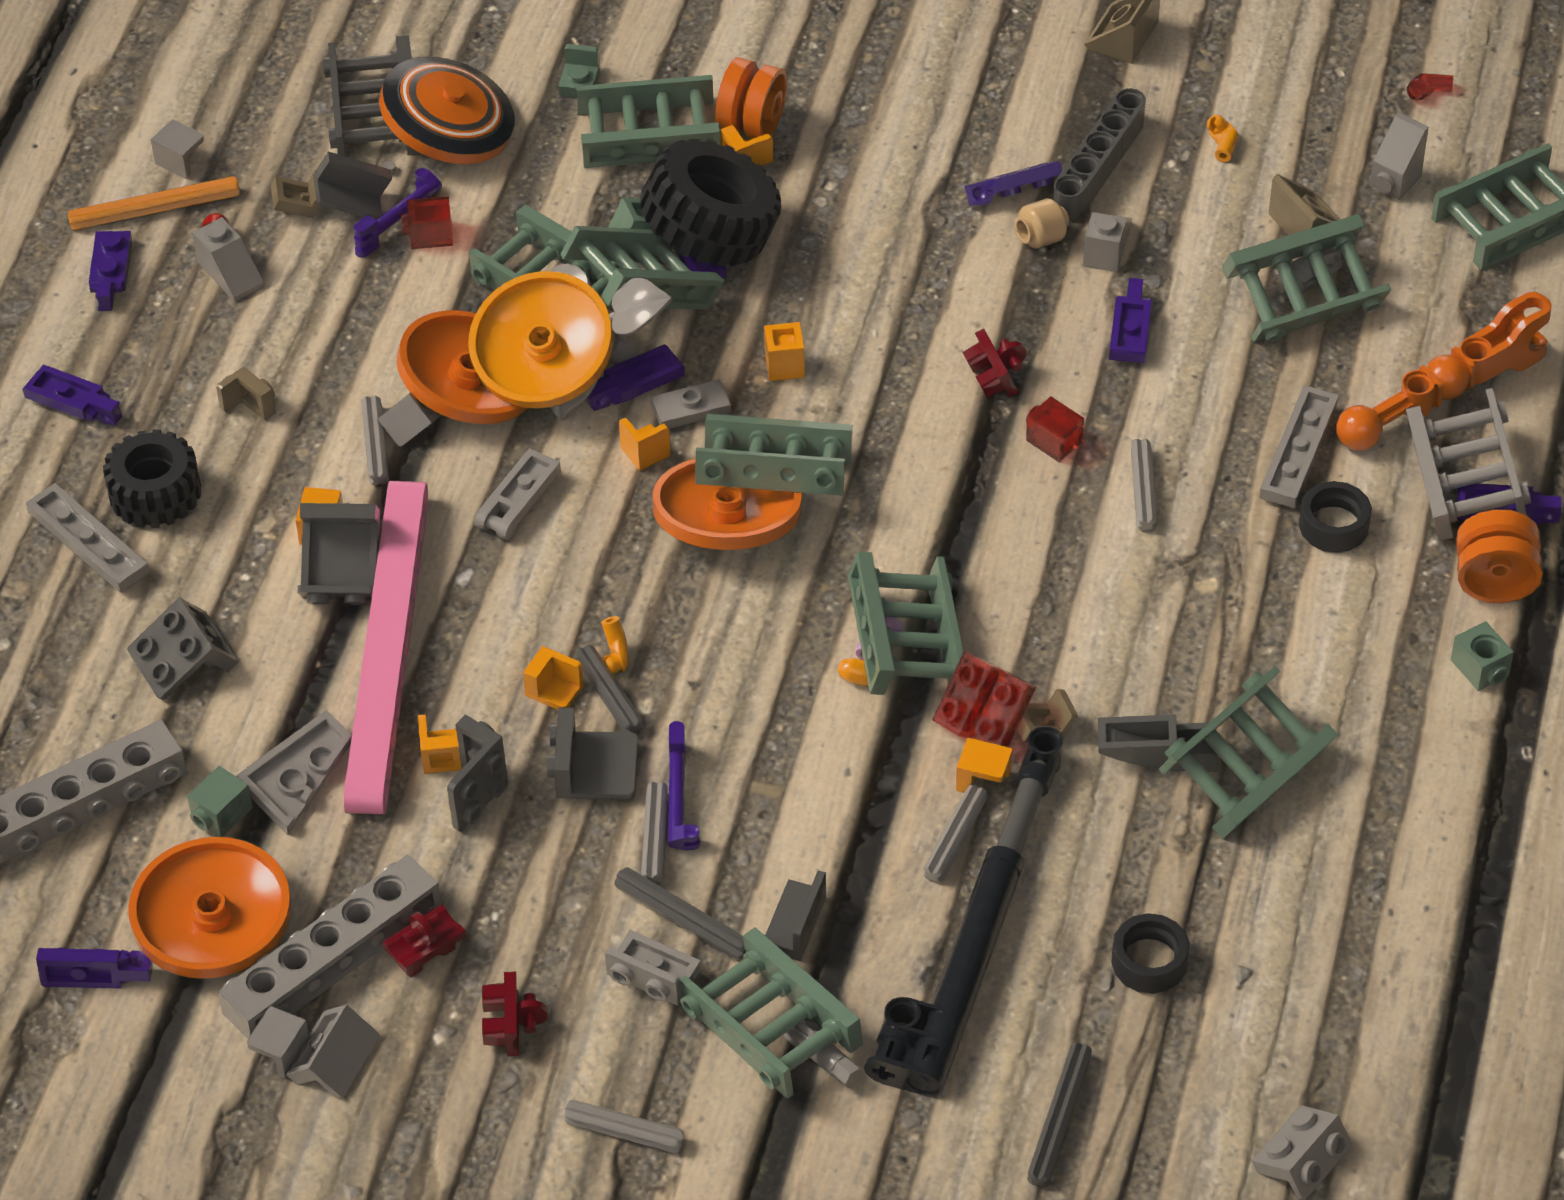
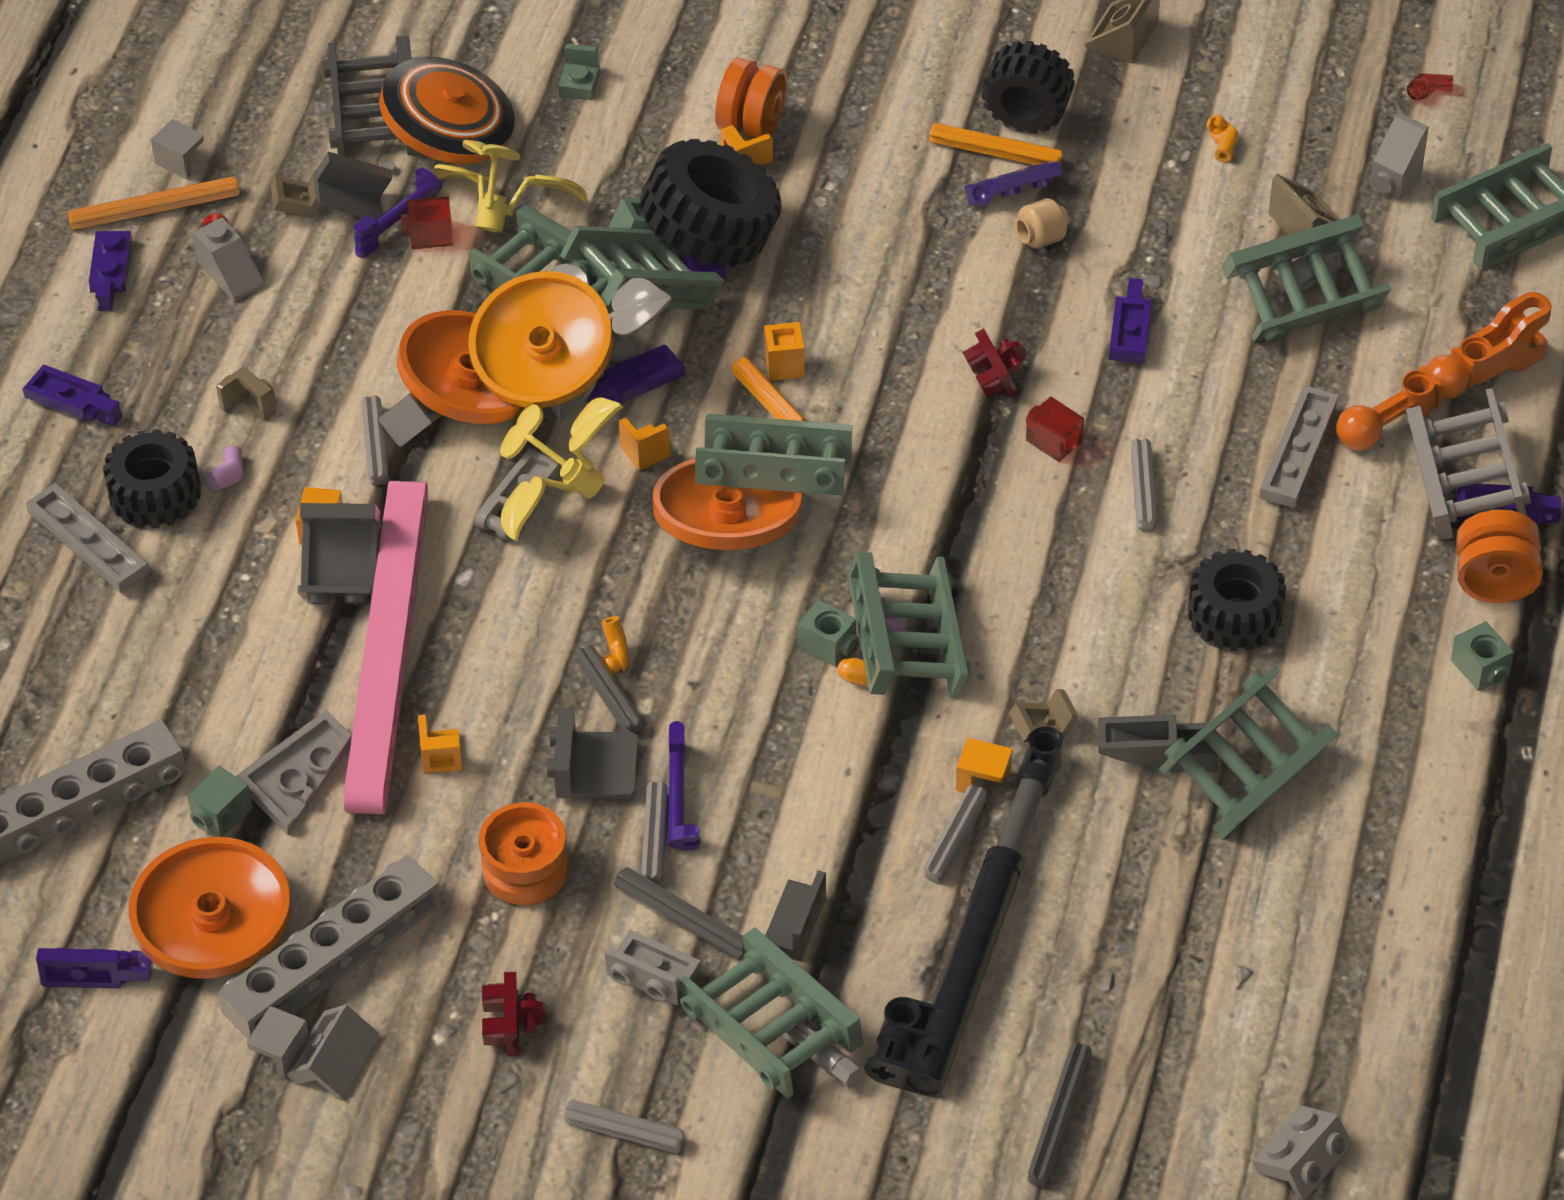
(178, 646): dark grey bracket -> none
(228, 472): none -> lavender arm
(424, 939): dark red hips -> none
(482, 771): dark grey bracket -> none
(491, 206): none -> light yellow plant
(523, 853): none -> orange wheel
(553, 678): light orange panel -> none
(576, 474): none -> light yellow plant
(637, 144): sand green fence -> none
(690, 404): light grey plate -> none
(764, 391): none -> light orange axle
(827, 633): none -> sand green brick
(983, 701): clear red slope -> none
(993, 145): none -> light orange axle
(1028, 86): none -> black tyre
(1100, 152): dark grey beam -> none
(1105, 241): light grey slope -> none
(1154, 928): black tyre -> none
(1236, 577): none -> black tyre
(1335, 495): black tyre -> none

